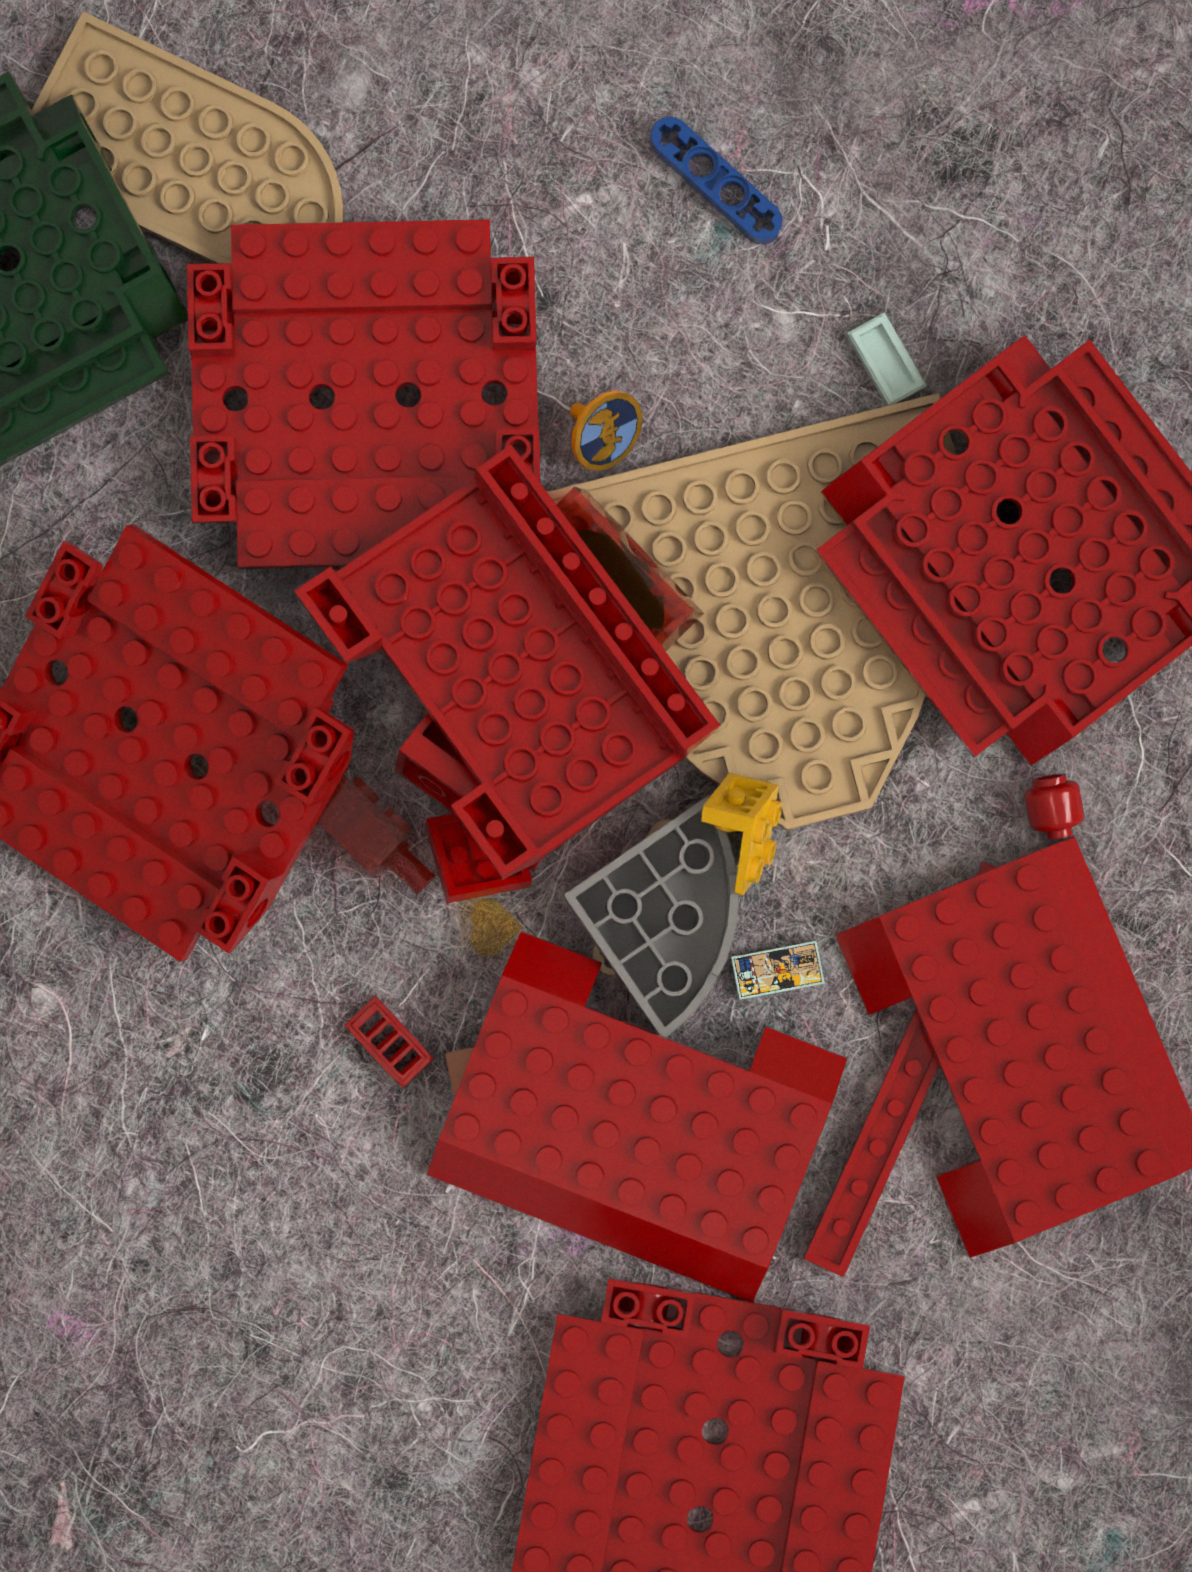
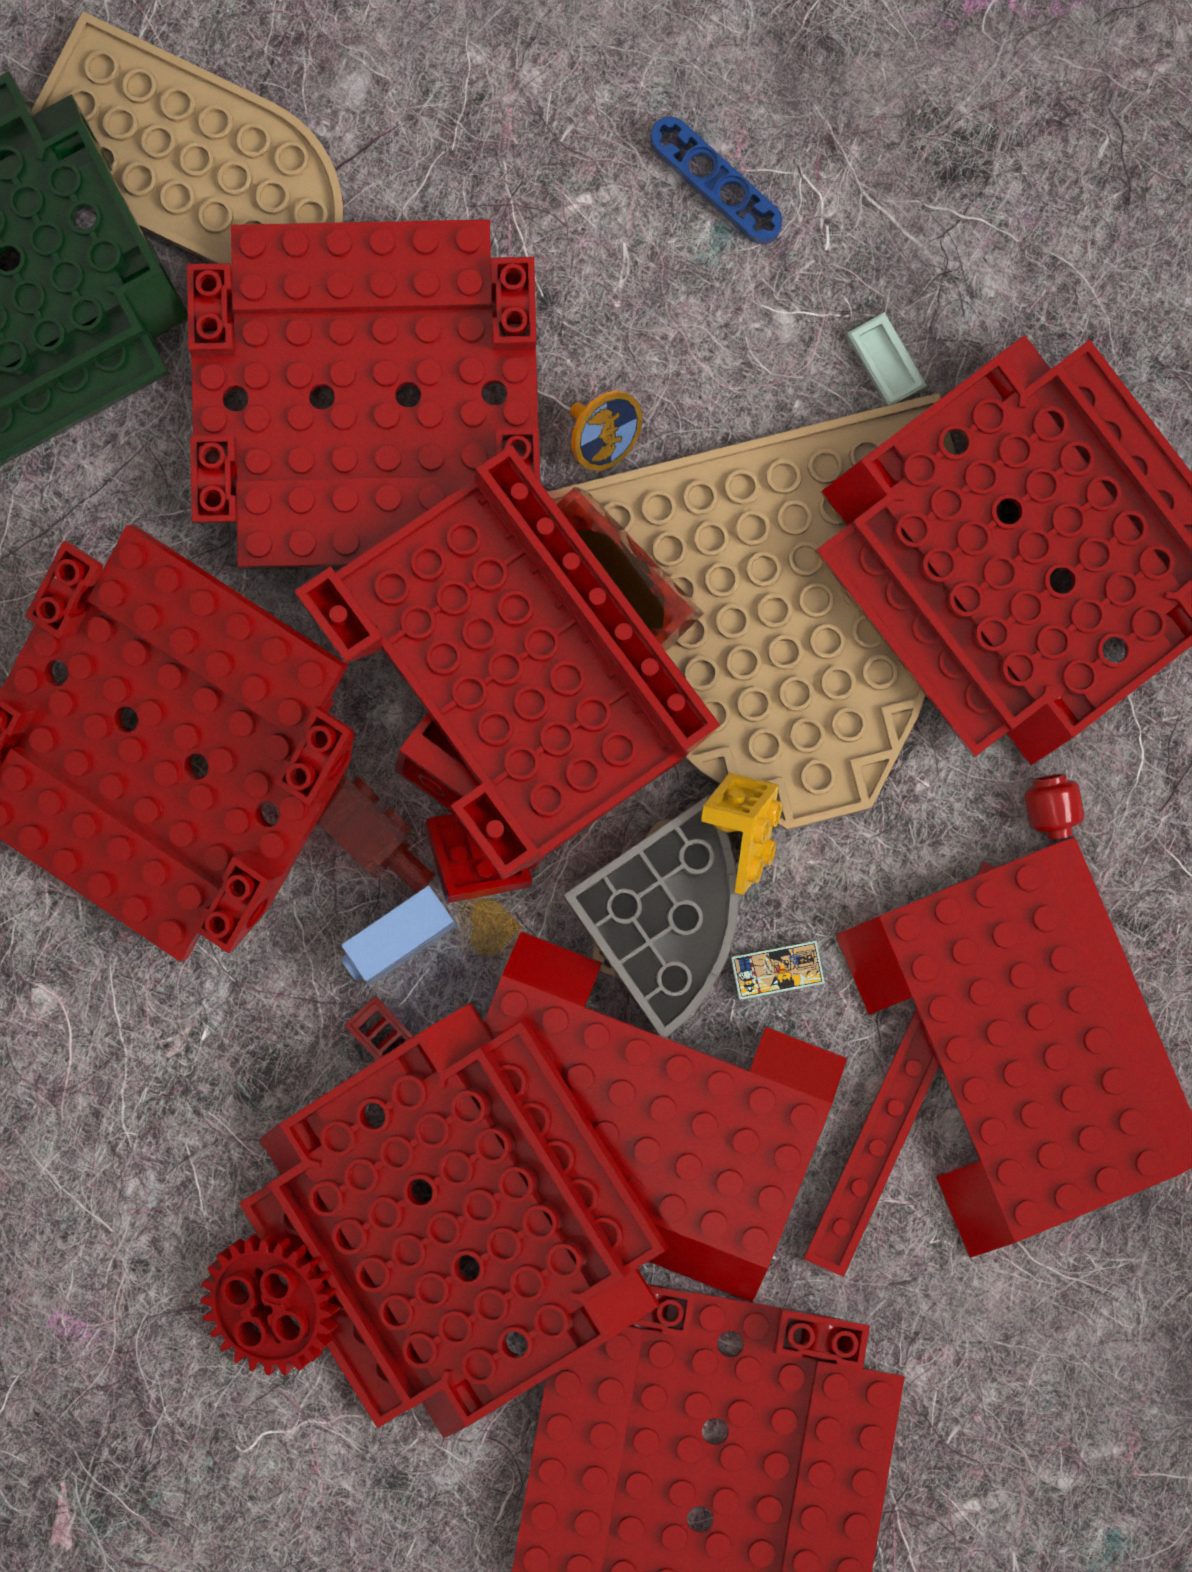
(269, 1304): none -> red gear
(397, 937): none -> light blue brick
(511, 1184): none -> red slope

